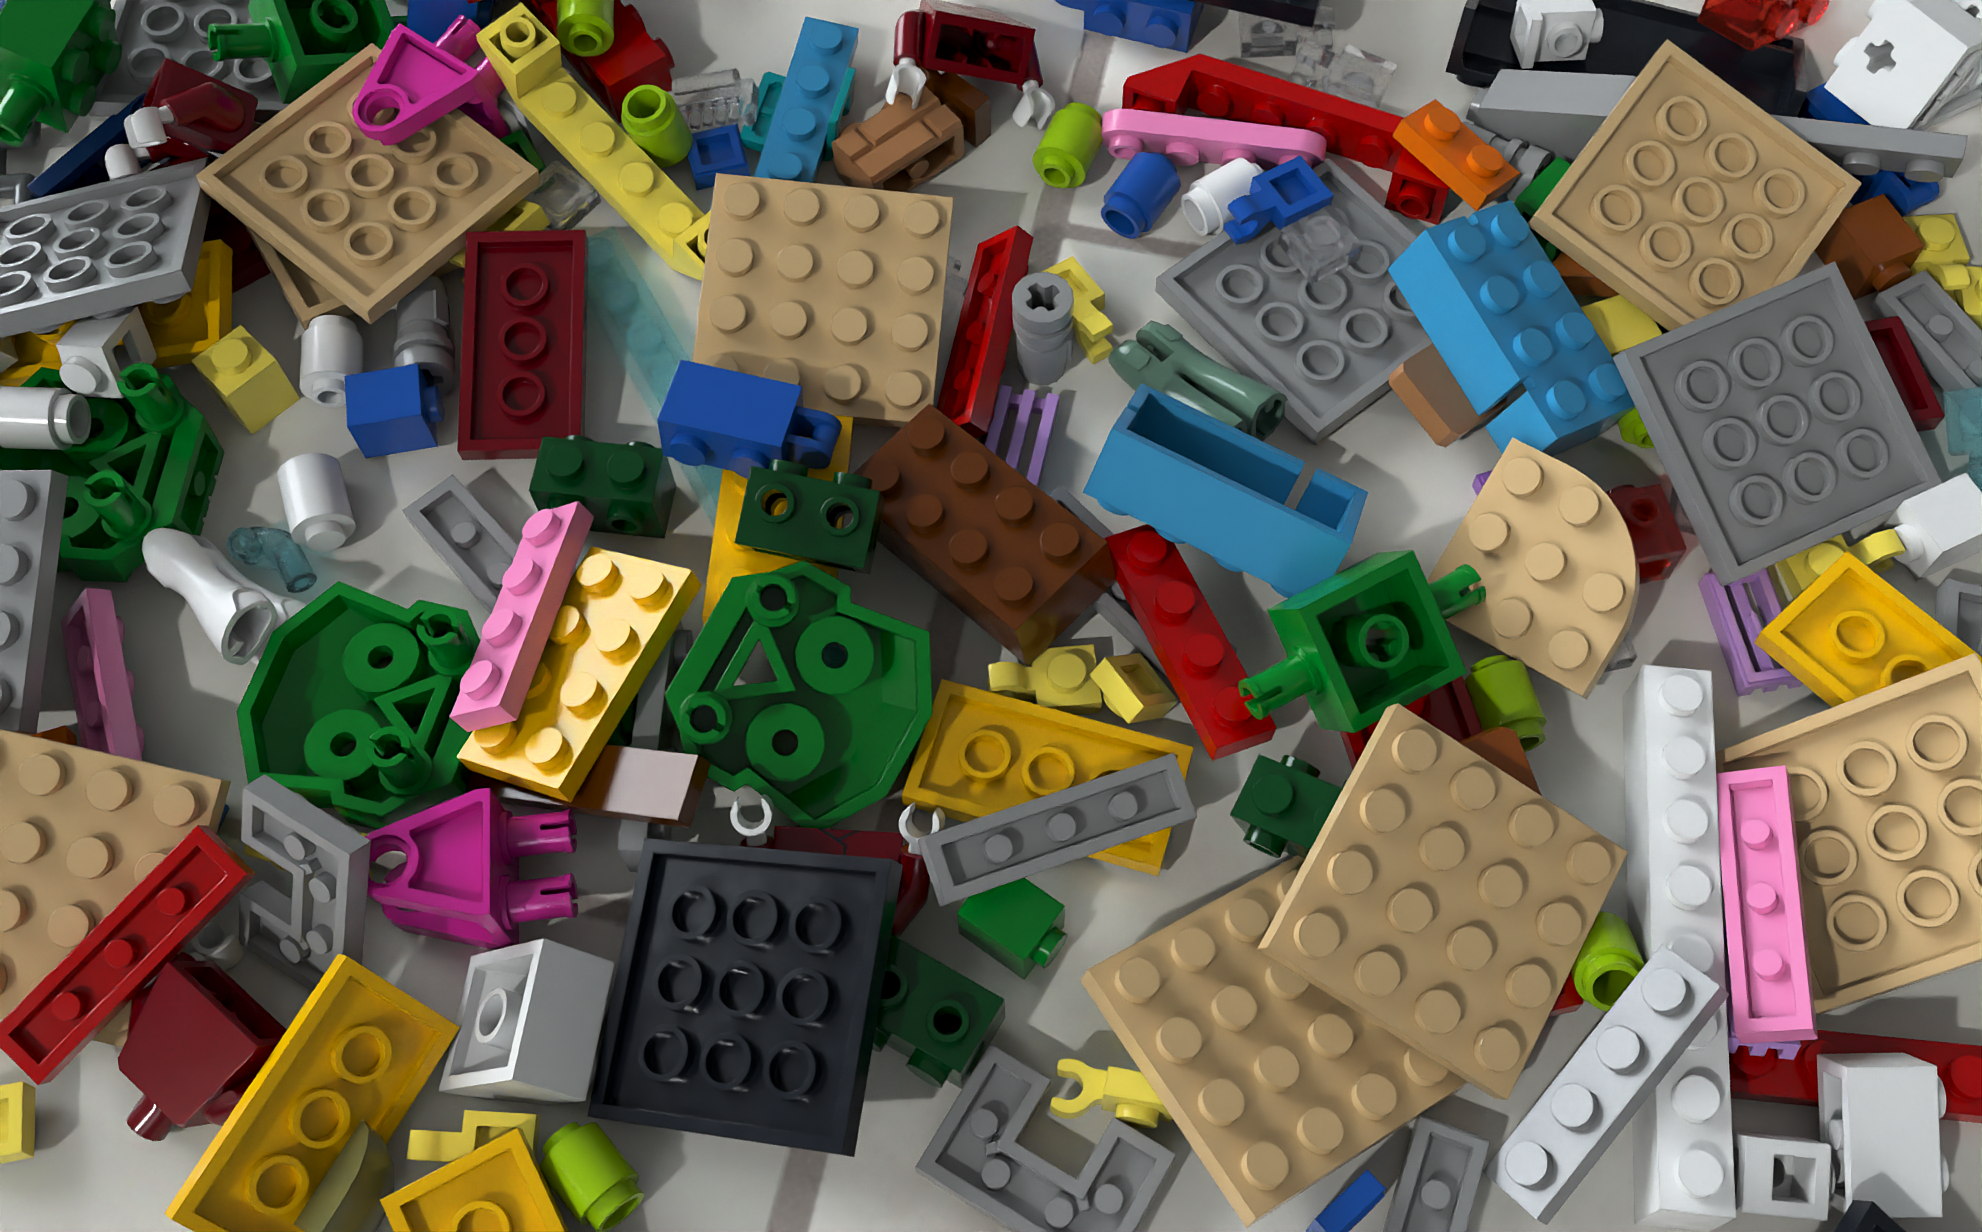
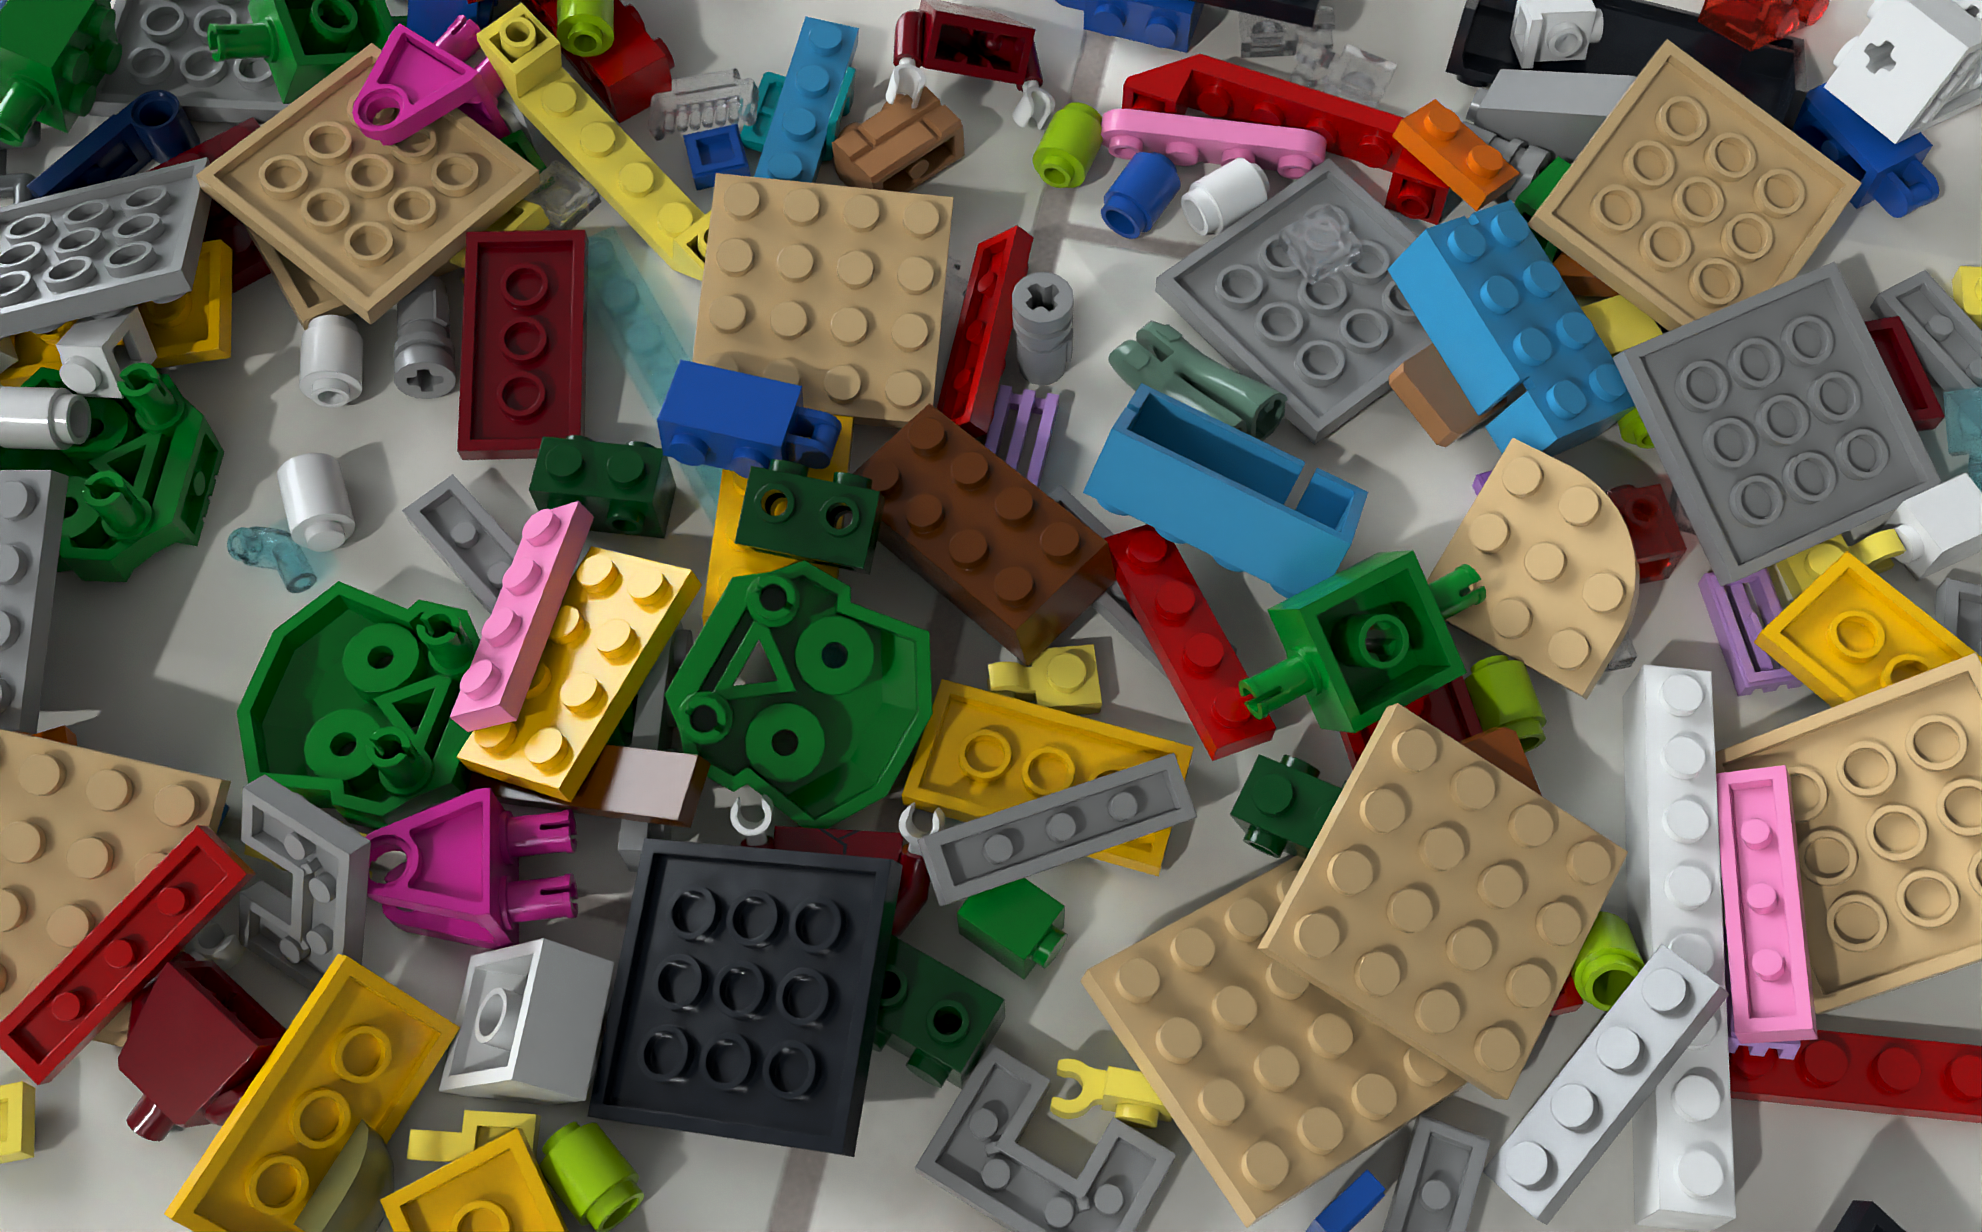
(99, 676): bright pink plate -> none
(183, 117): dark red torso -> none
(226, 603): white piece -> none
(246, 379): light yellow brick -> none
(392, 410): blue brick -> none
(656, 125): lime brick -> none
(964, 101): reddish brown plate -> none
(1088, 321): light yellow plate -> none
(1133, 688): light yellow plate -> none
(1277, 196): blue plate -> none
(1782, 1175): white brick -> none
(1870, 247): dark orange brick -> none
(1871, 148): light grey plate -> none
(1884, 1131): white brick -> none
(1943, 252): light yellow plate -> none

